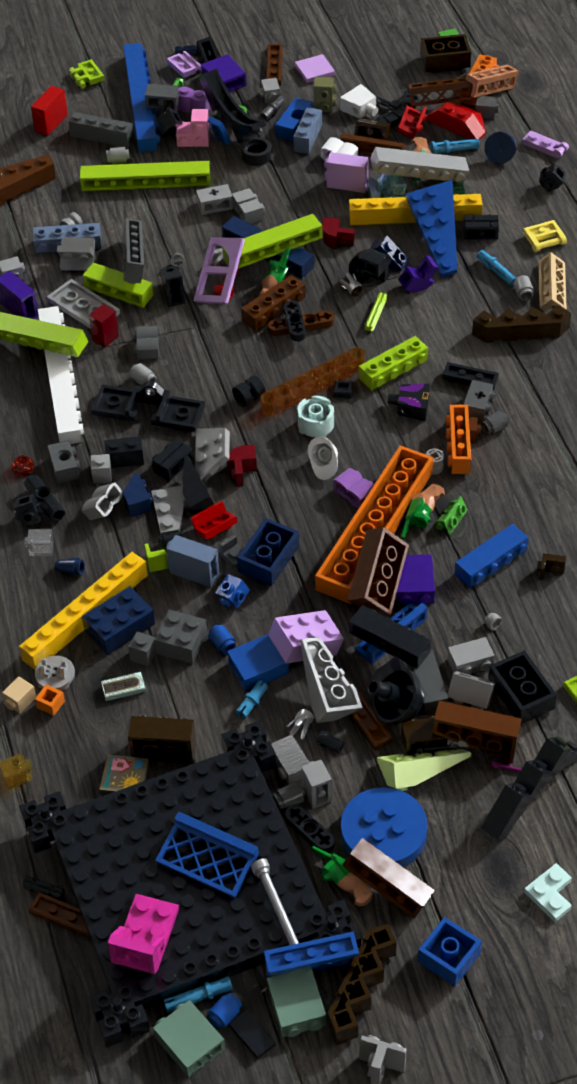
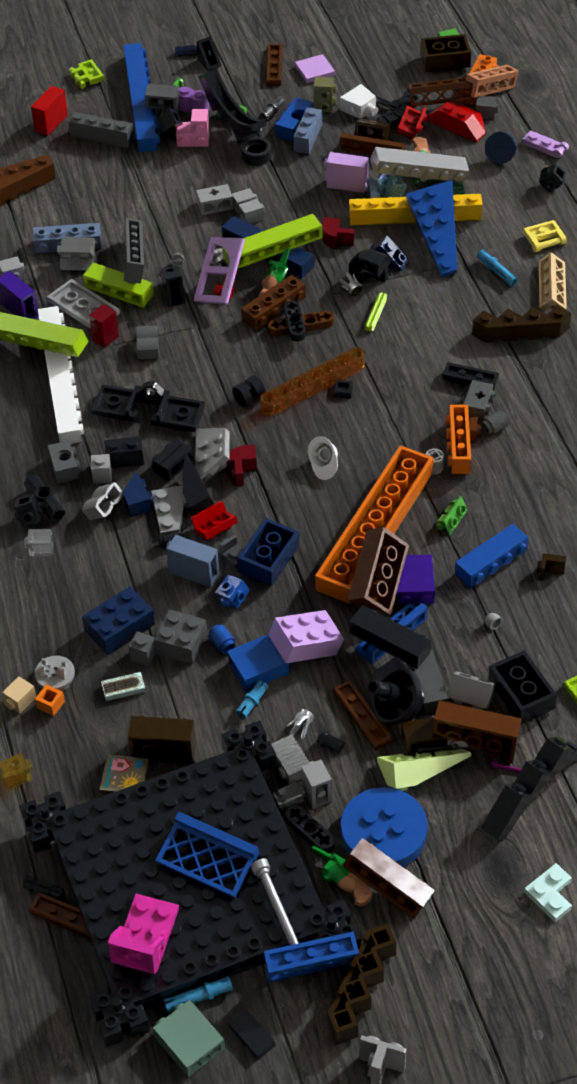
(23, 465): clear red plate -> none
(69, 622): yellow brick -> none
(70, 566): dark blue cone -> none
(72, 219): light grey wheel -> none
(117, 155): light grey brick -> none
(142, 374): light grey brick -> none
(145, 175): lime brick -> none
(156, 560): lime panel -> none
(184, 64): lavender plate -> none
(219, 130): blue tile -> none
(224, 1010): blue brick -> none
(229, 71): dark purple brick -> none
(270, 90): light grey brick -> none
(296, 1002): sand green brick -> none
(315, 416): light aqua brick -> none
(328, 689): light grey wedge -> none
(337, 146): white brick -> none
(352, 486): medium lavender brick -> none
(393, 363): lime brick -> none
(411, 400): black torso -> none
(420, 278): dark purple brick -> none
(422, 507): green animal -> none
(447, 147): dark azure pin -> none
(449, 951): blue brick -> none
(471, 656): light grey brick -> none
(481, 227): black brick -> none
(523, 288): light grey brick -> none

